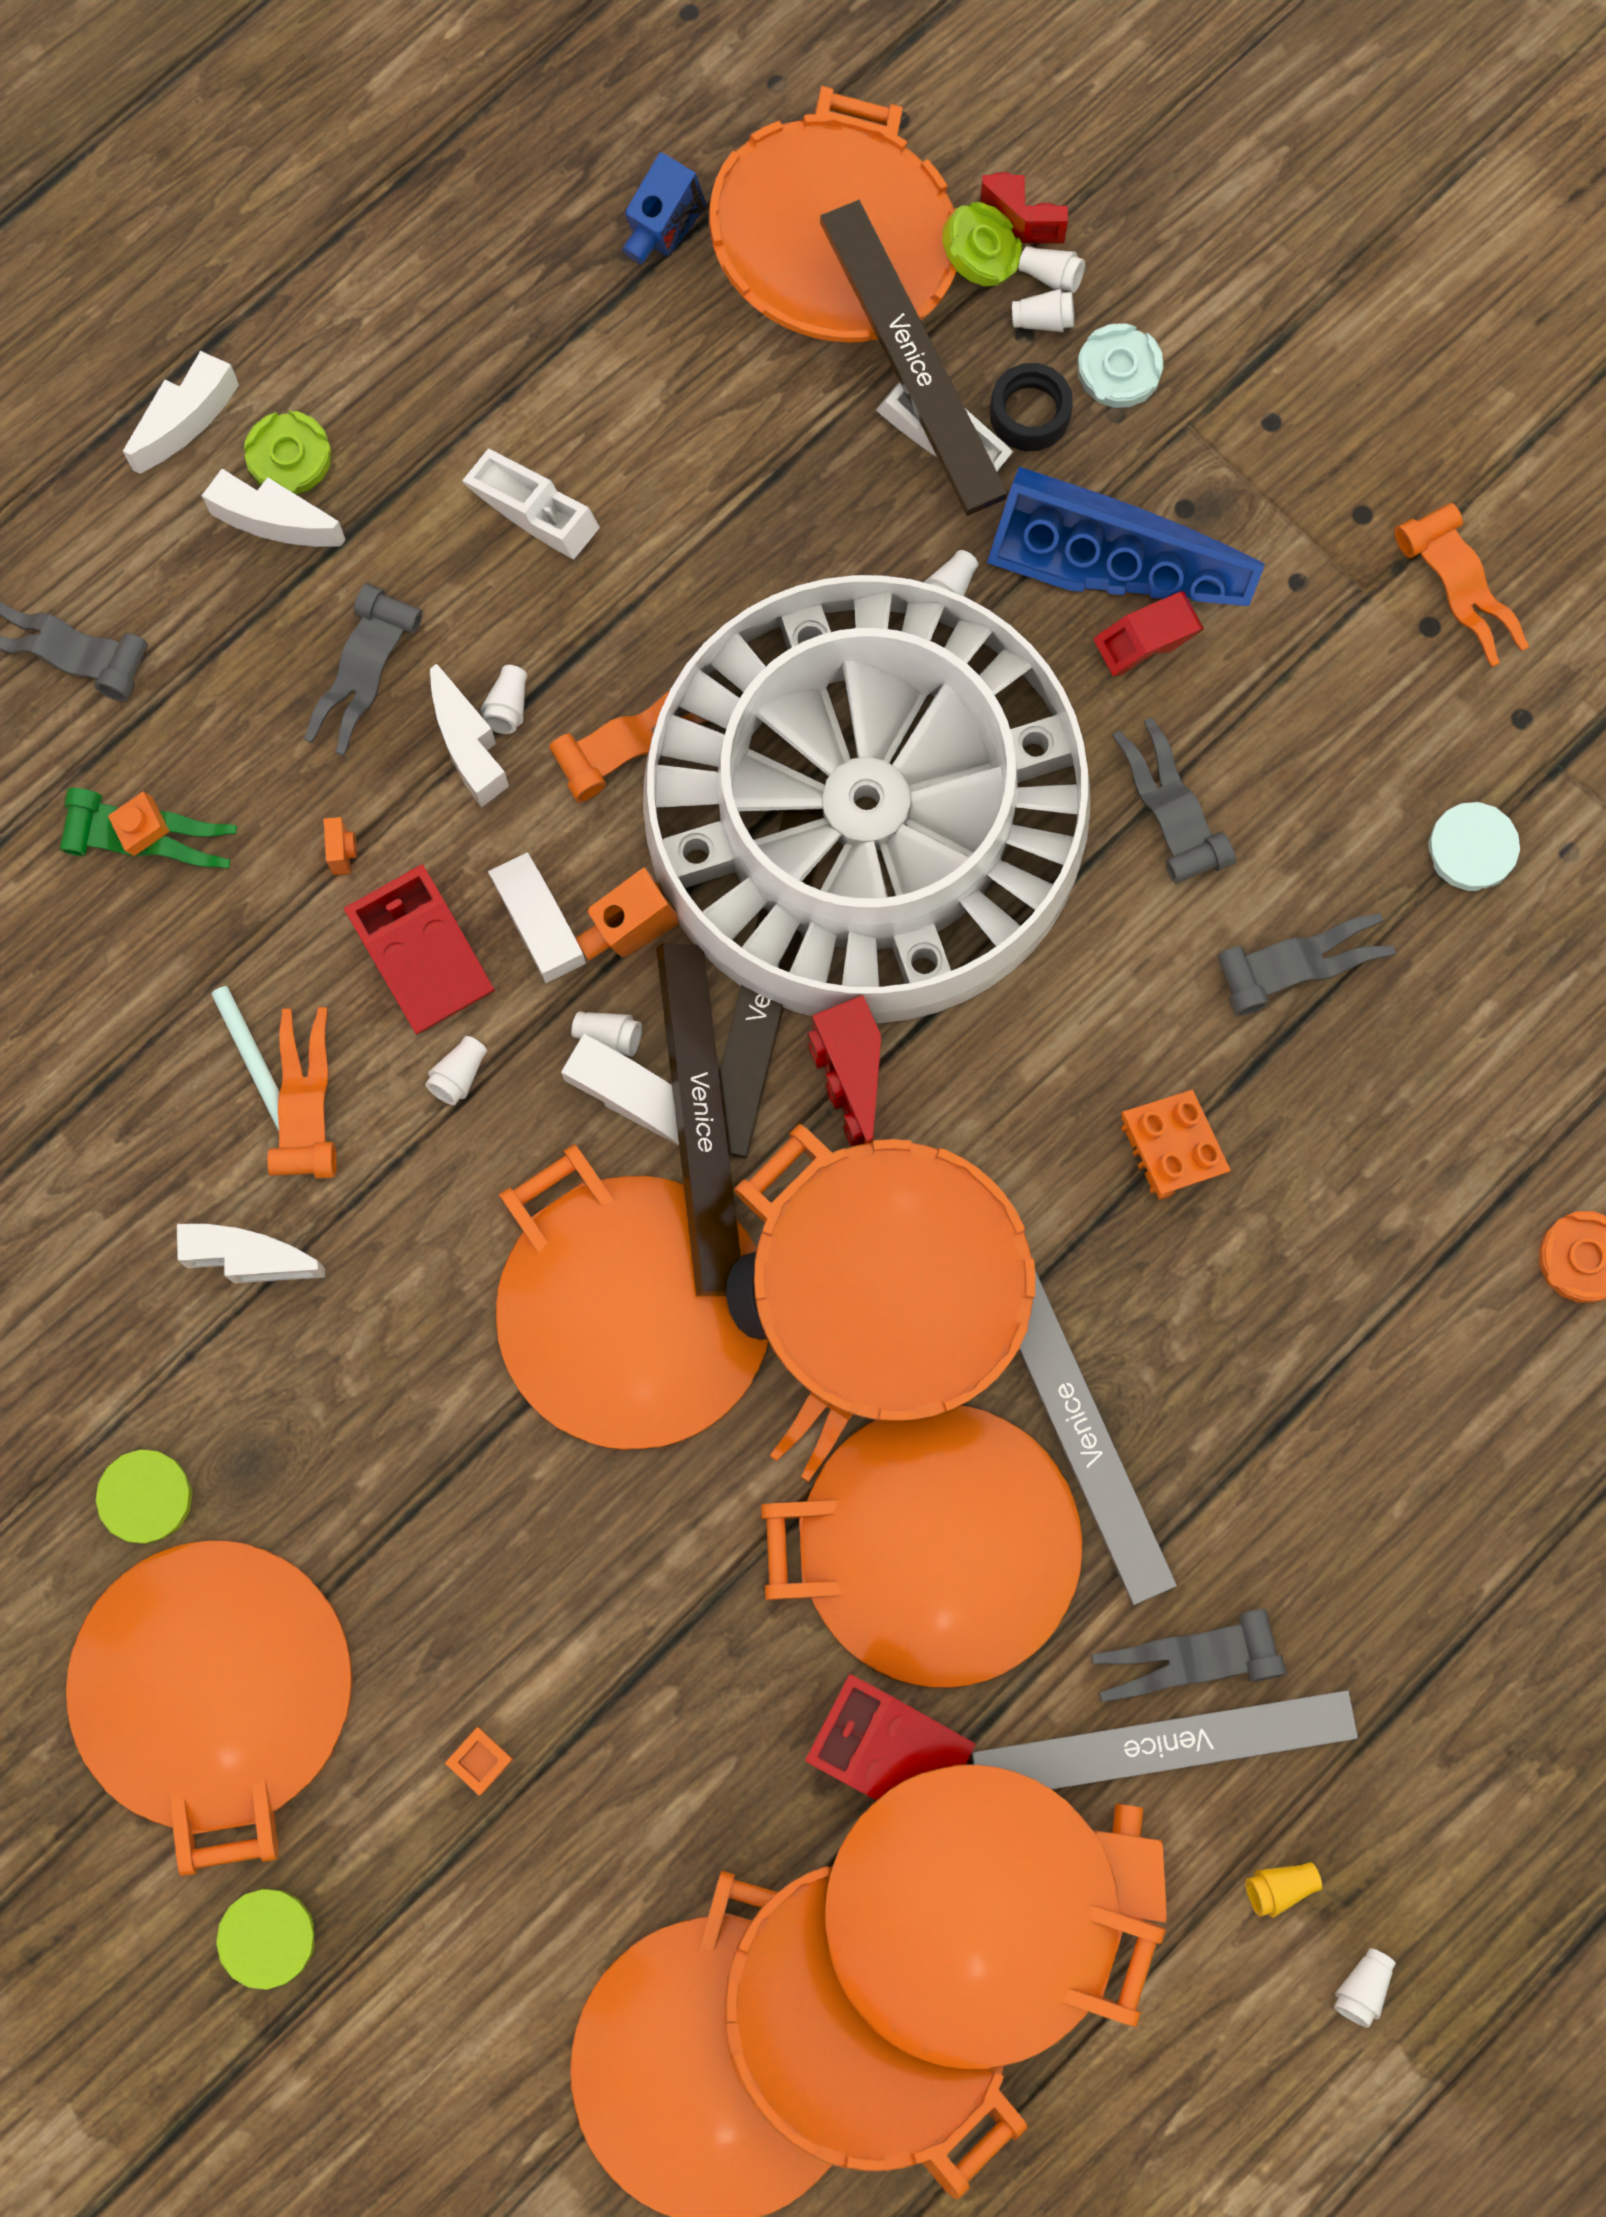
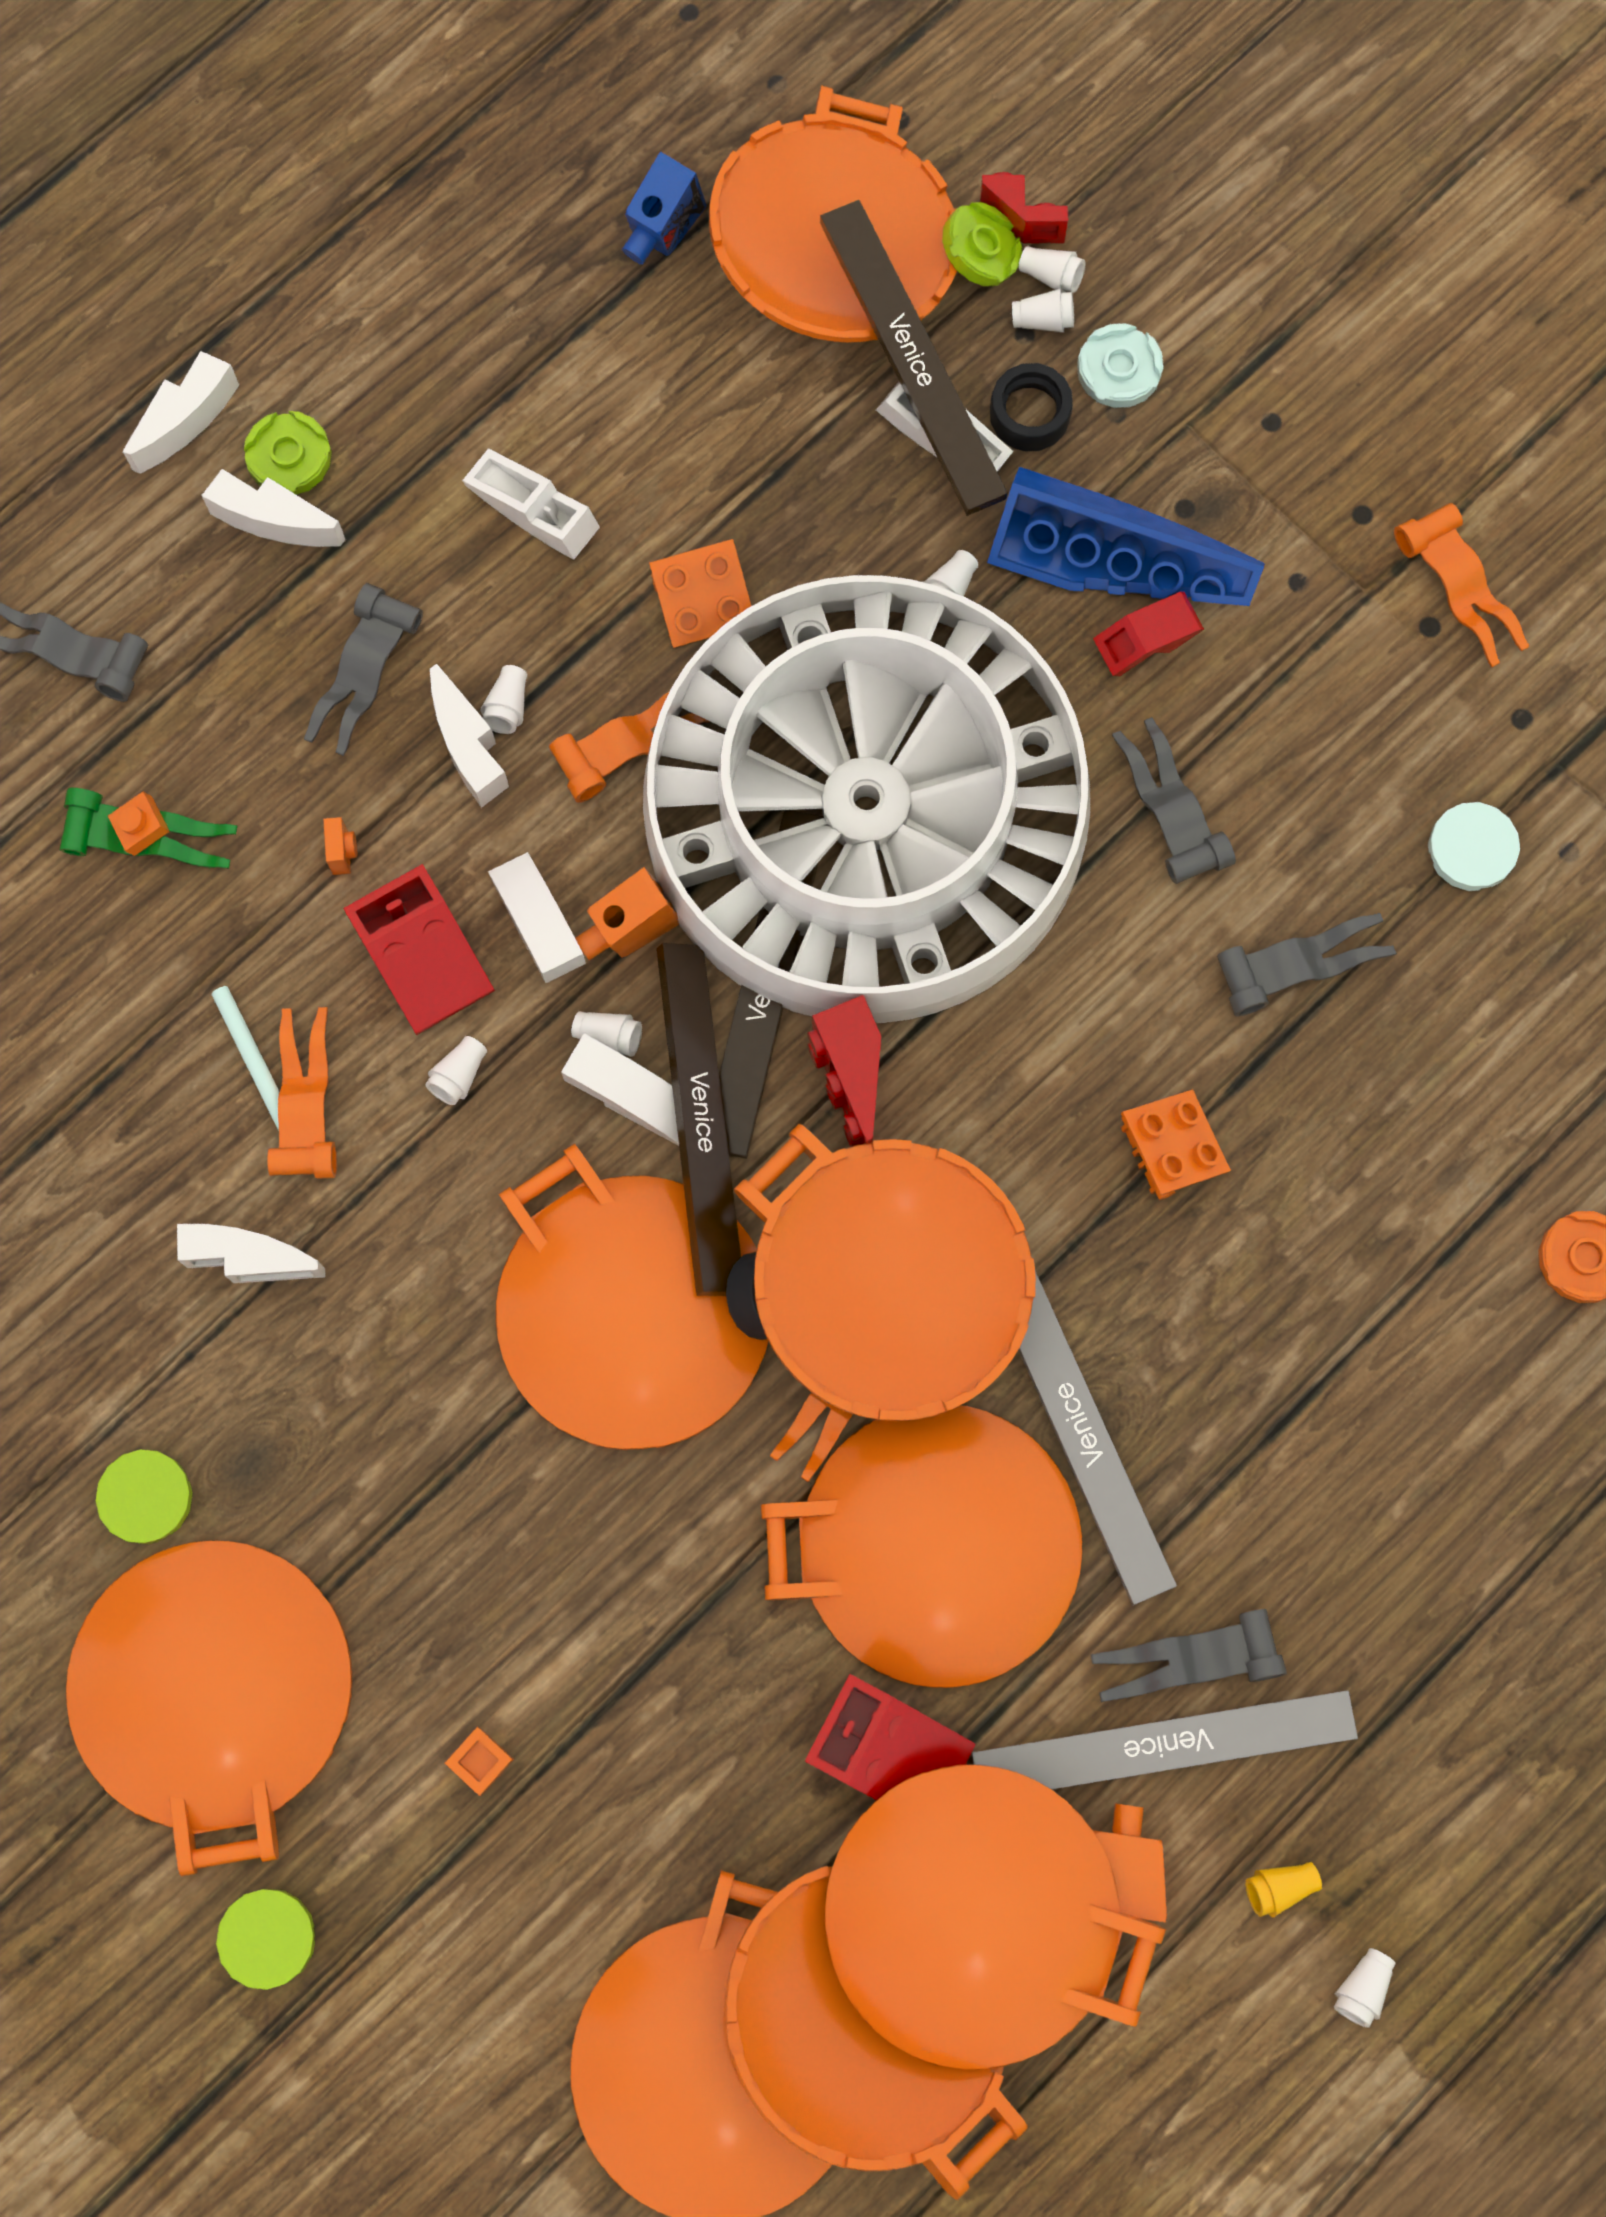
(700, 591): none -> orange hinge

